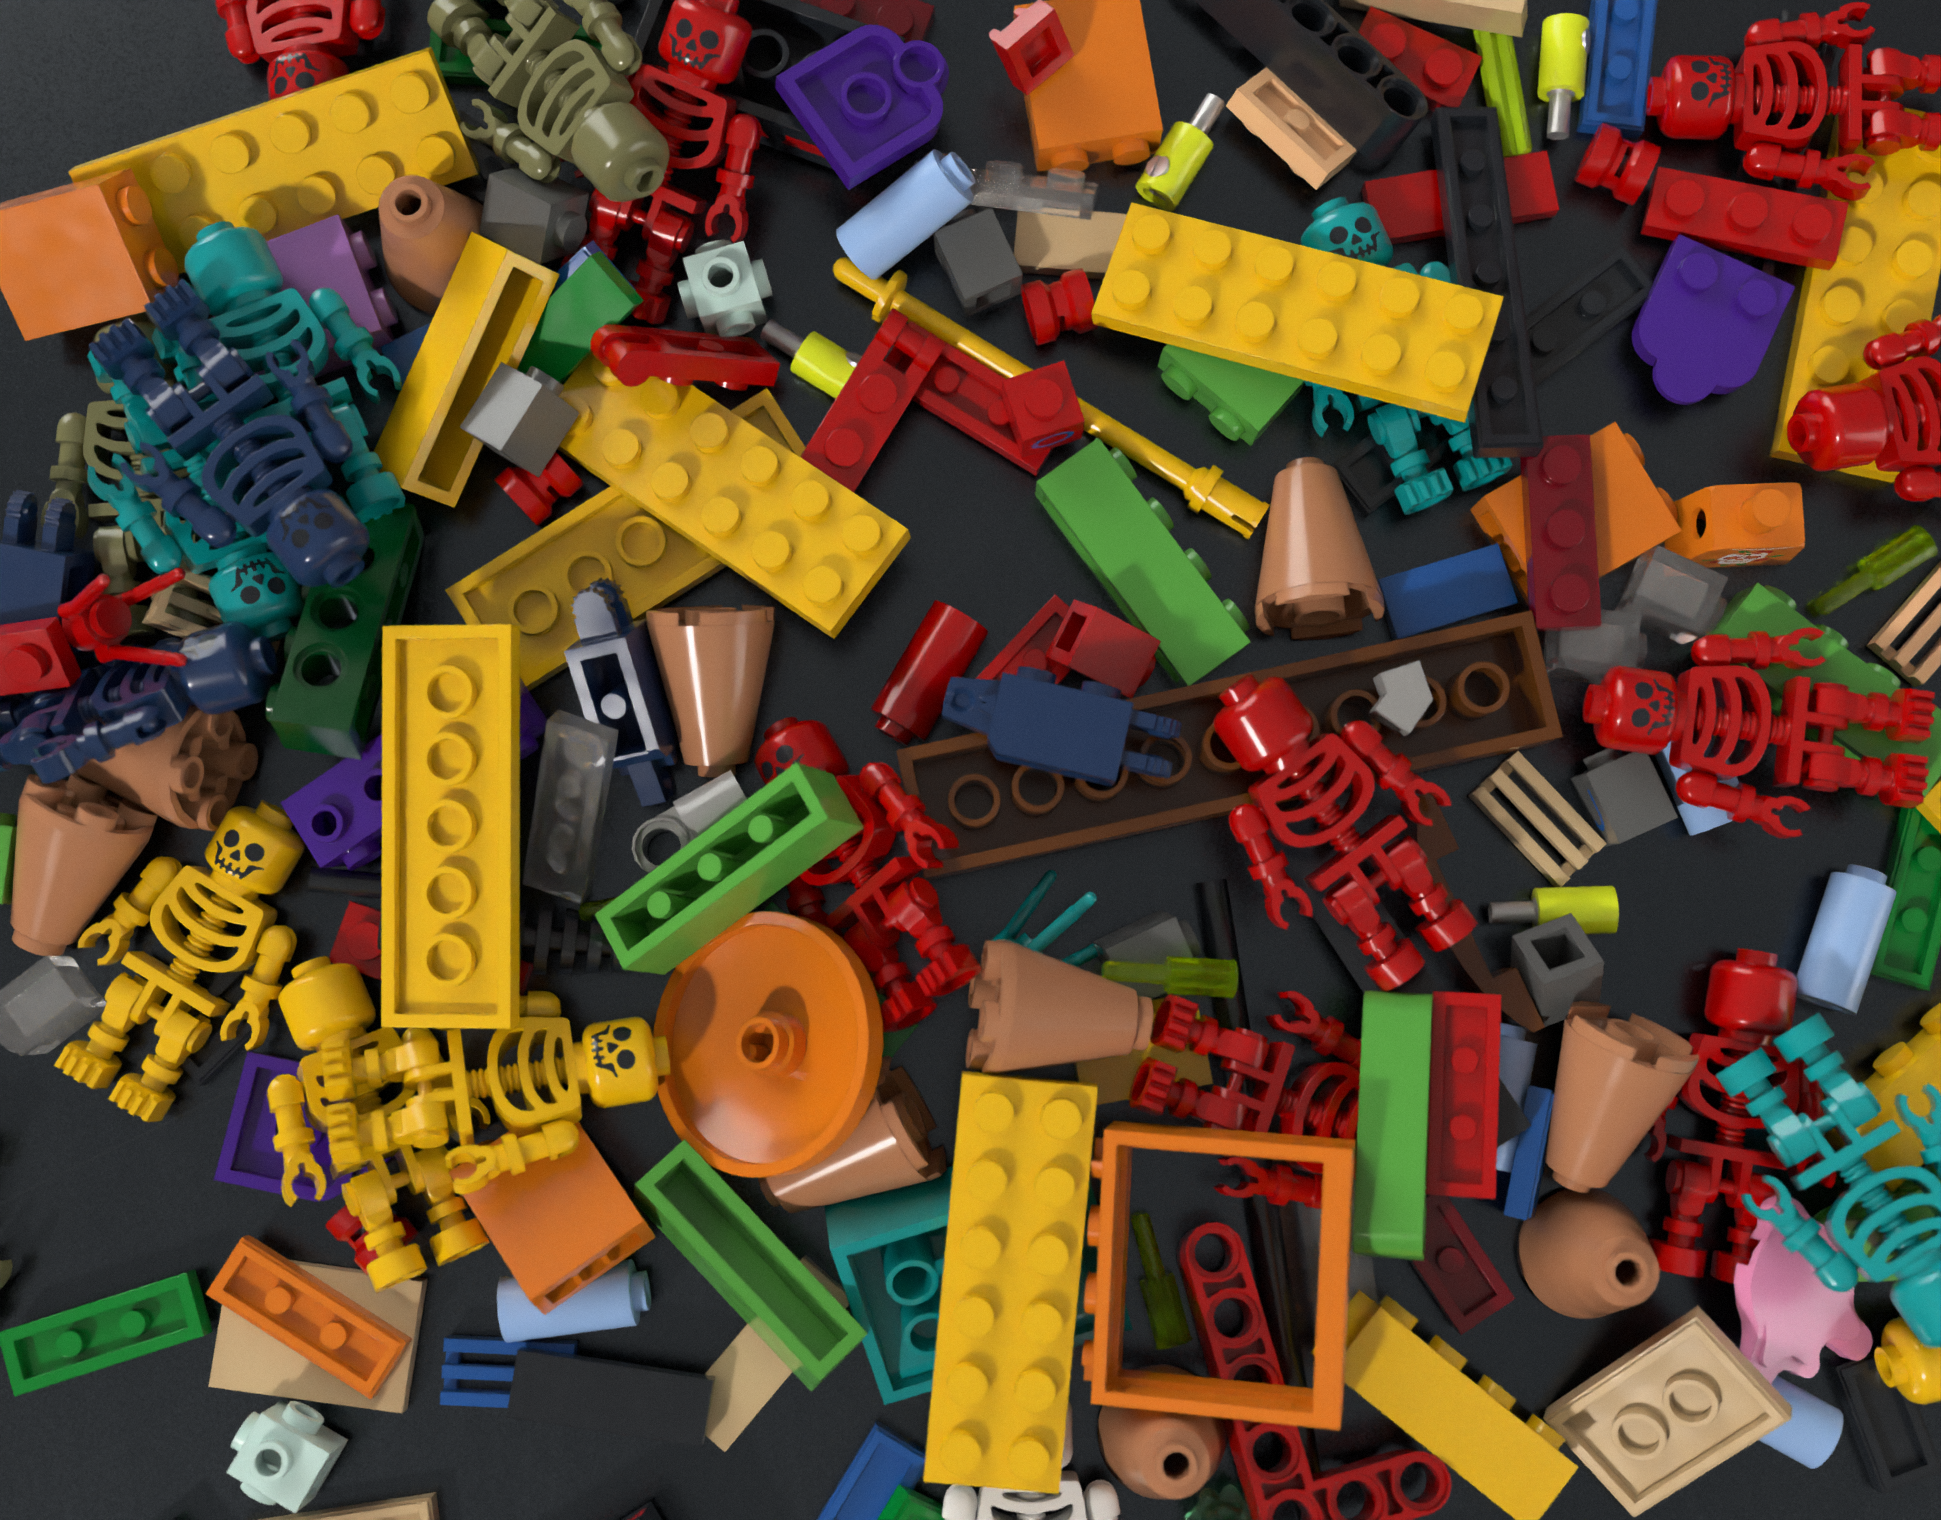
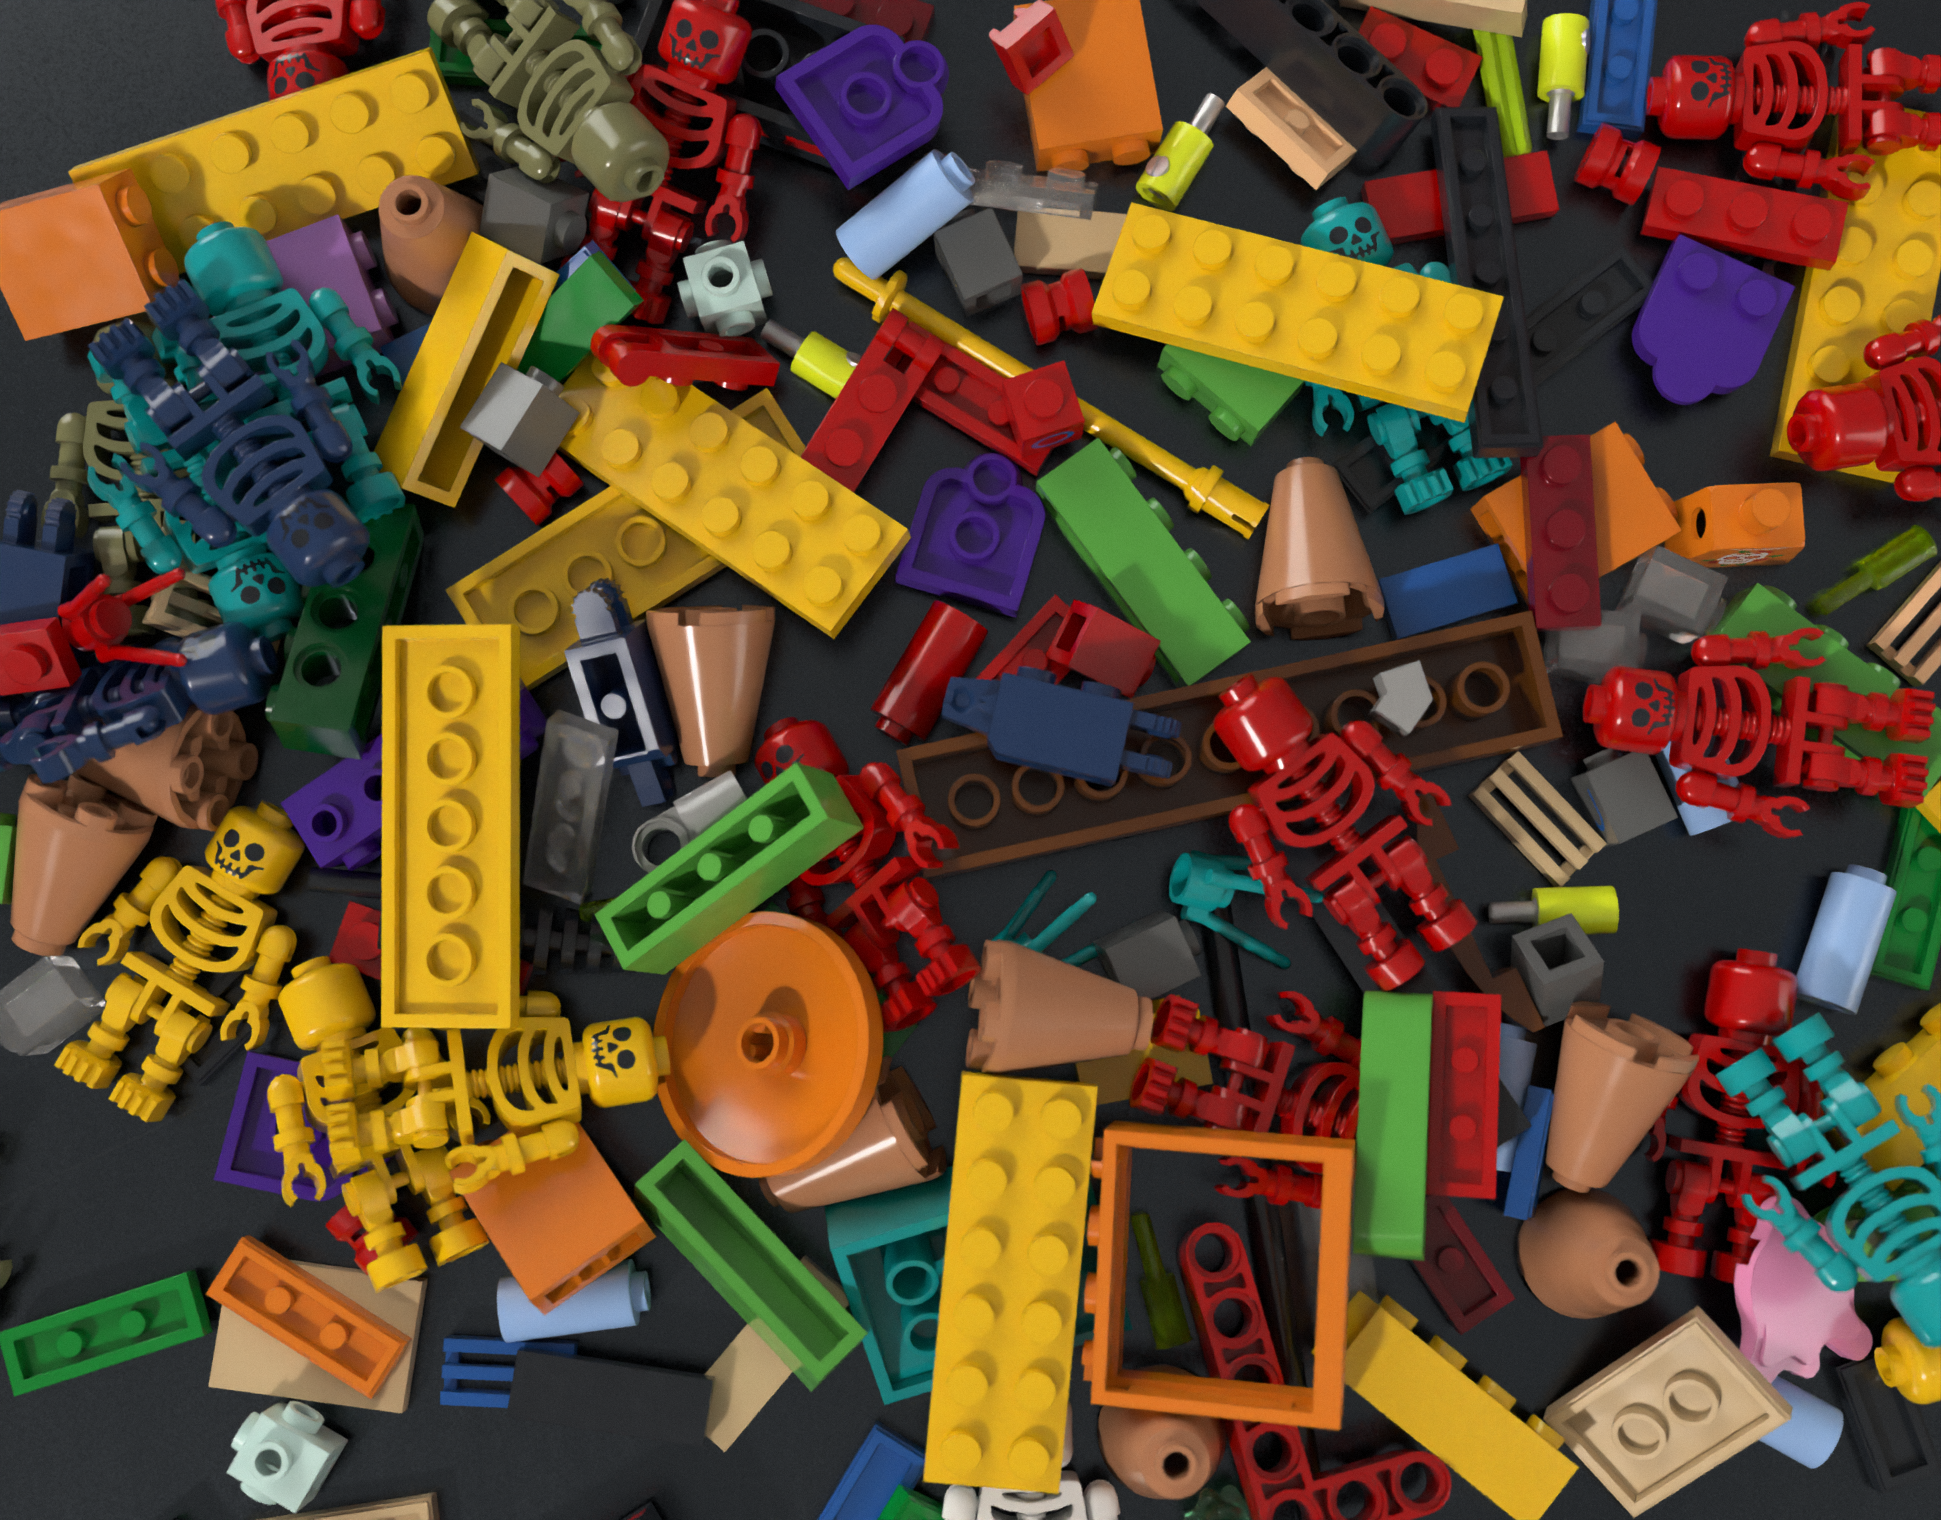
(974, 535): none -> dark purple plate
(1180, 975): clear neon green axle -> none
(1207, 882): none -> teal plant

